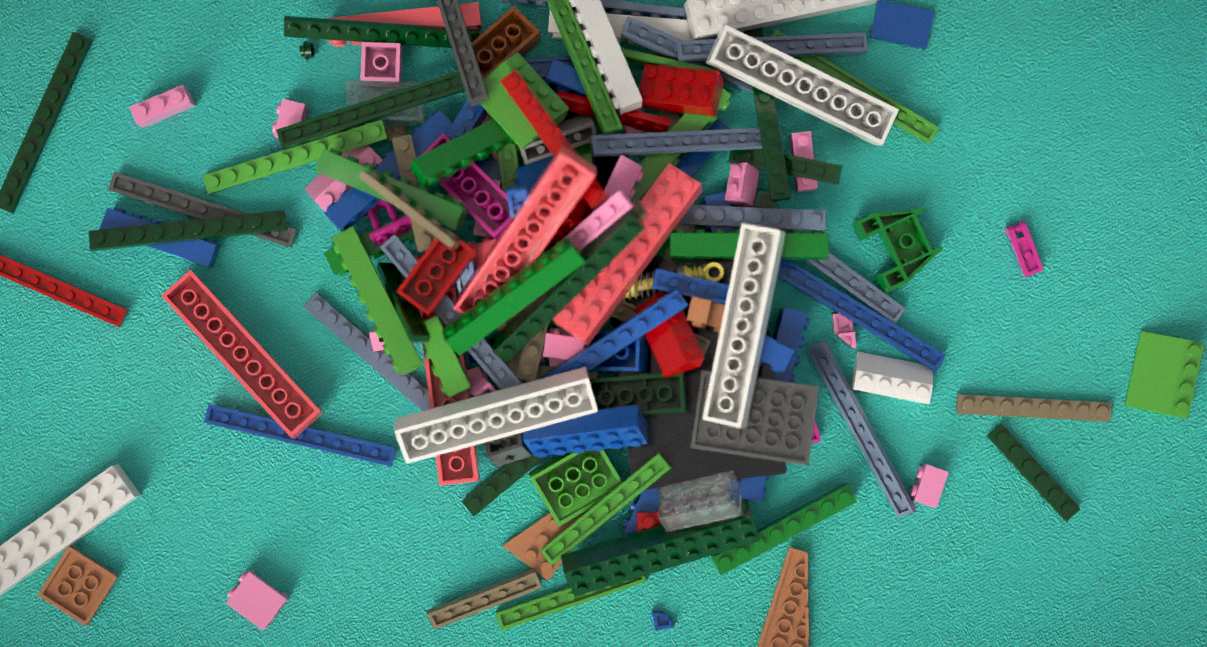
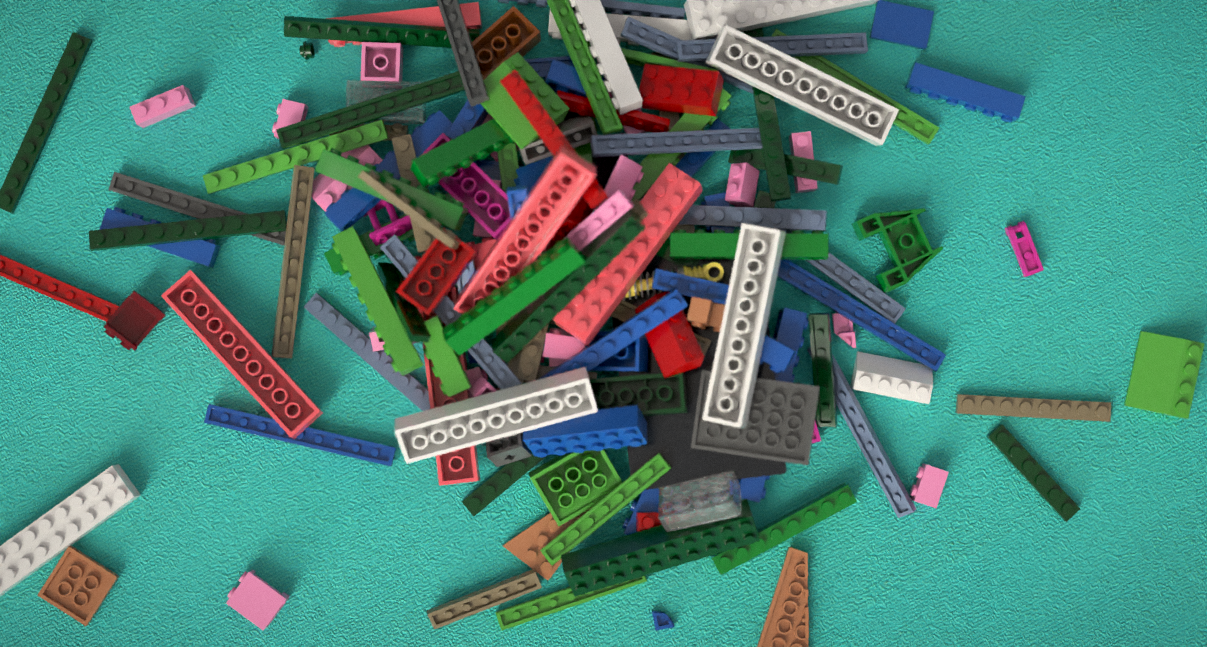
(133, 320): none -> dark red panel
(292, 261): none -> dark tan plate
(823, 368): none -> dark green plate
(965, 92): none -> blue brick

